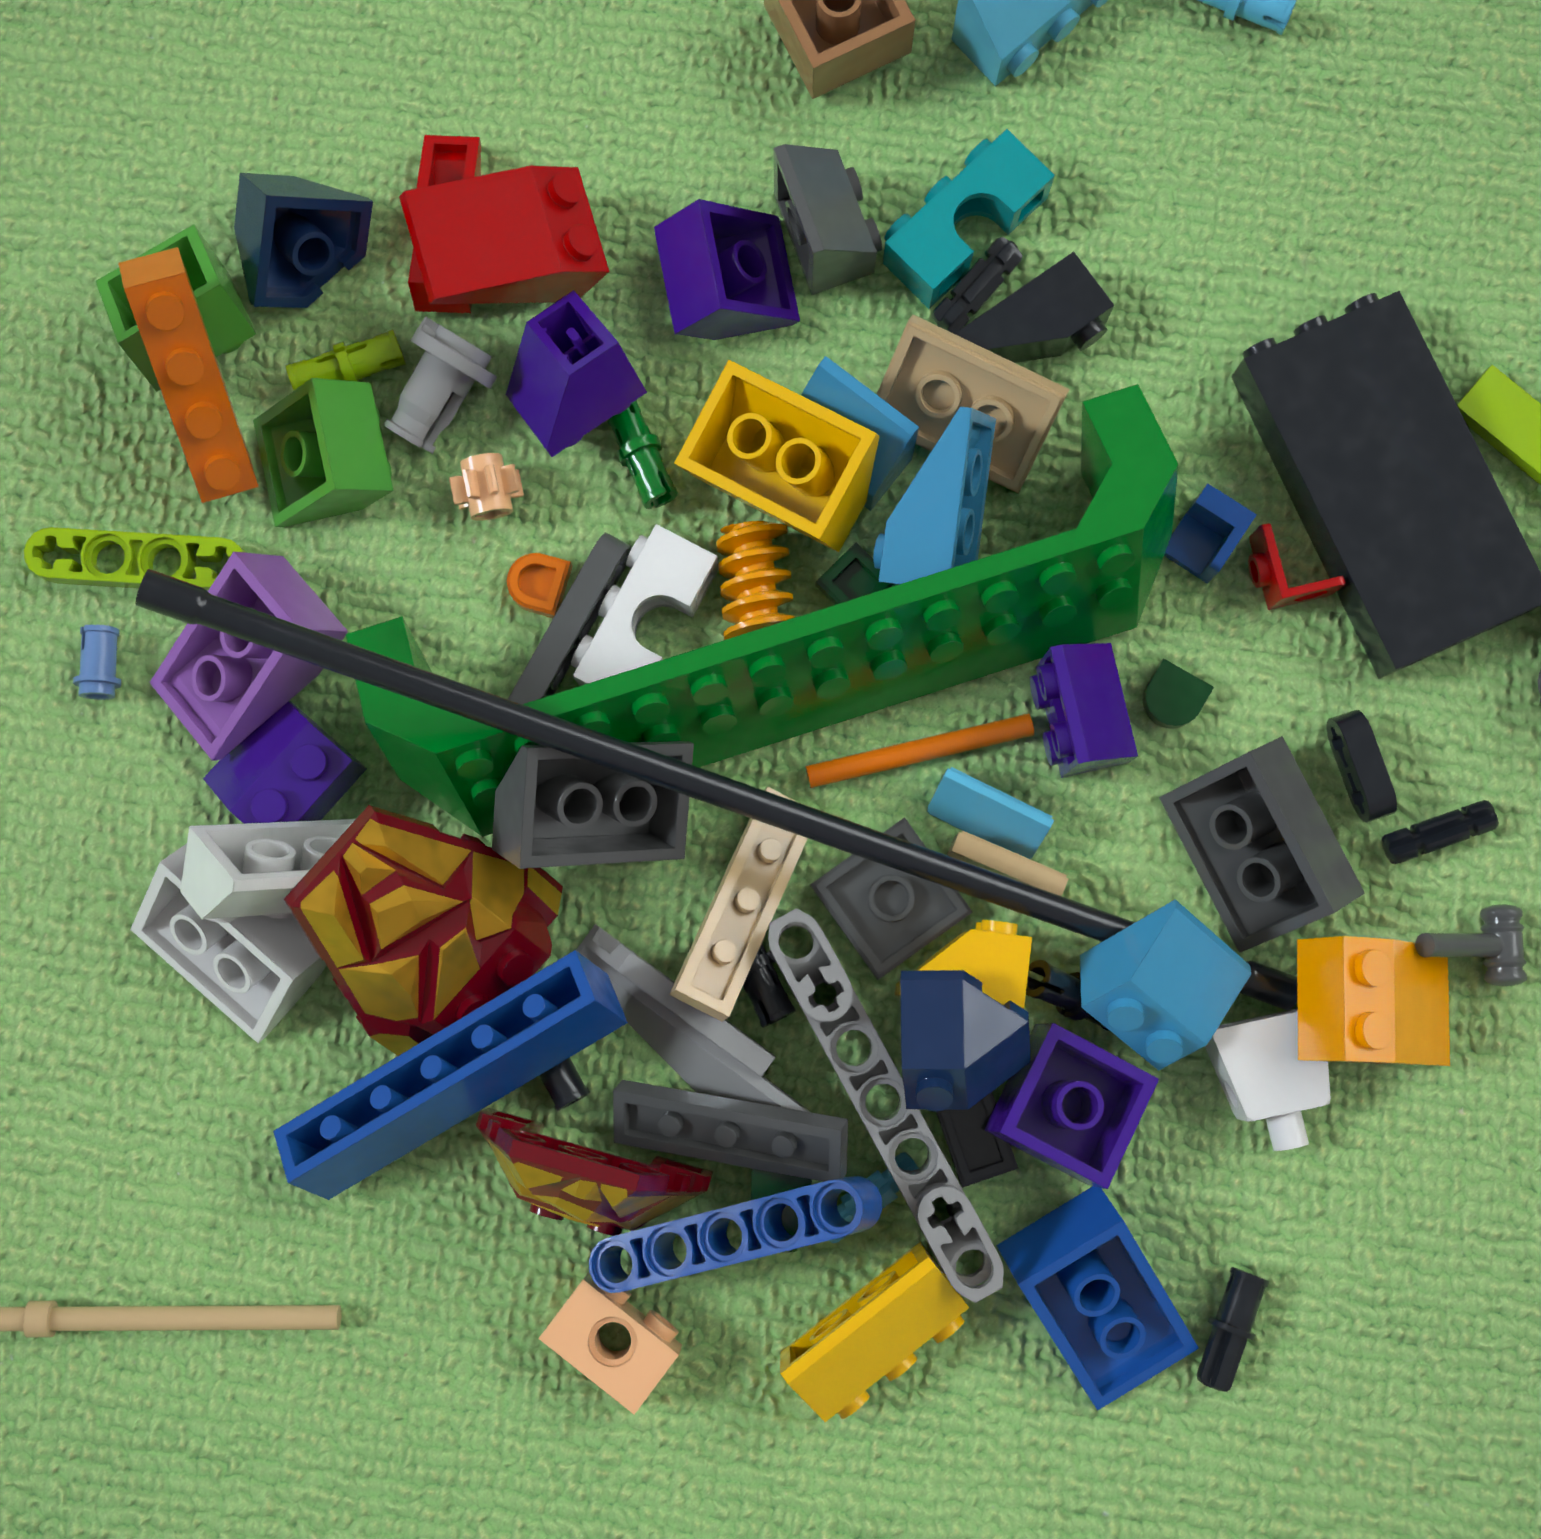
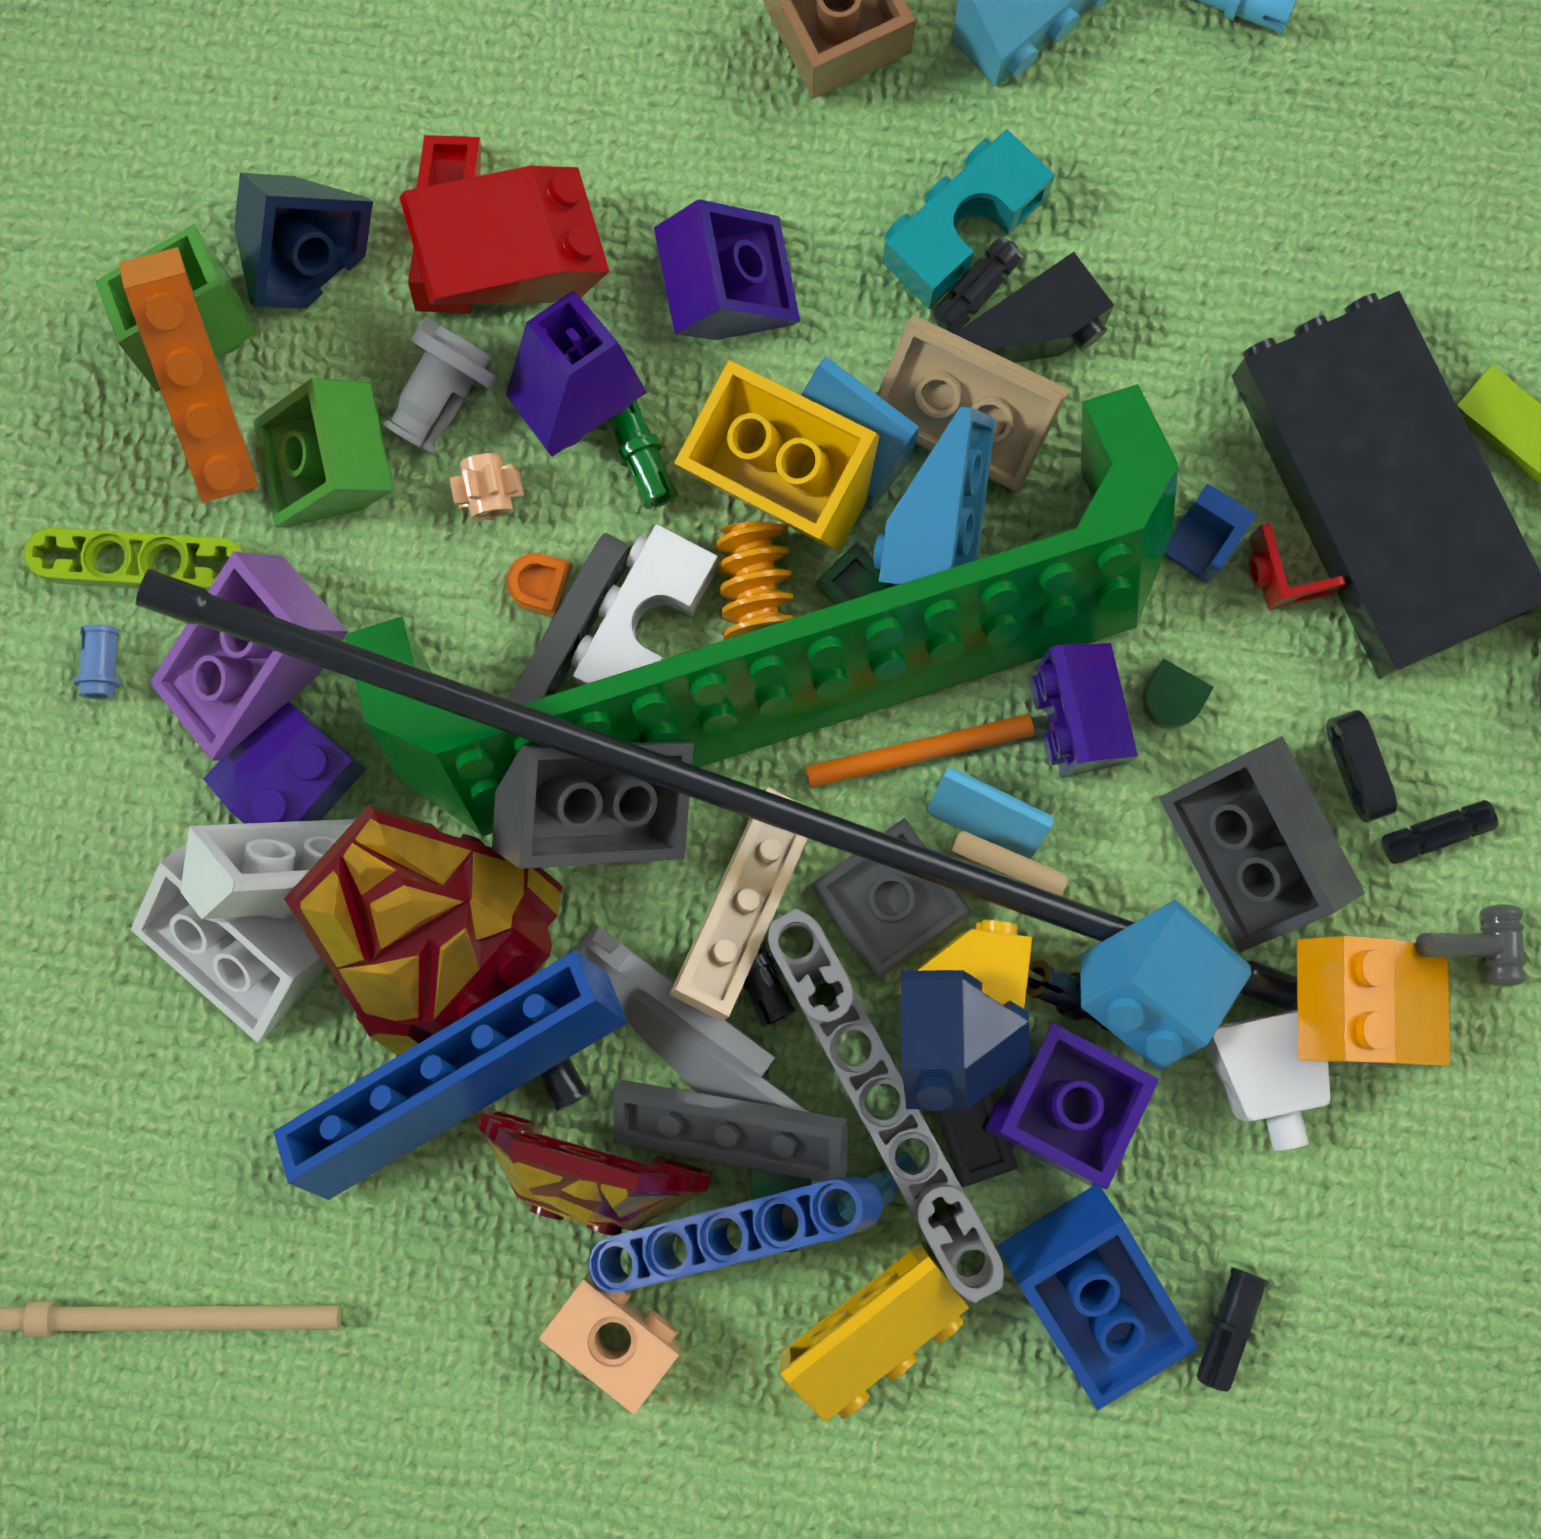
(349, 361): lime pin -> none
(824, 216): dark grey slope -> none

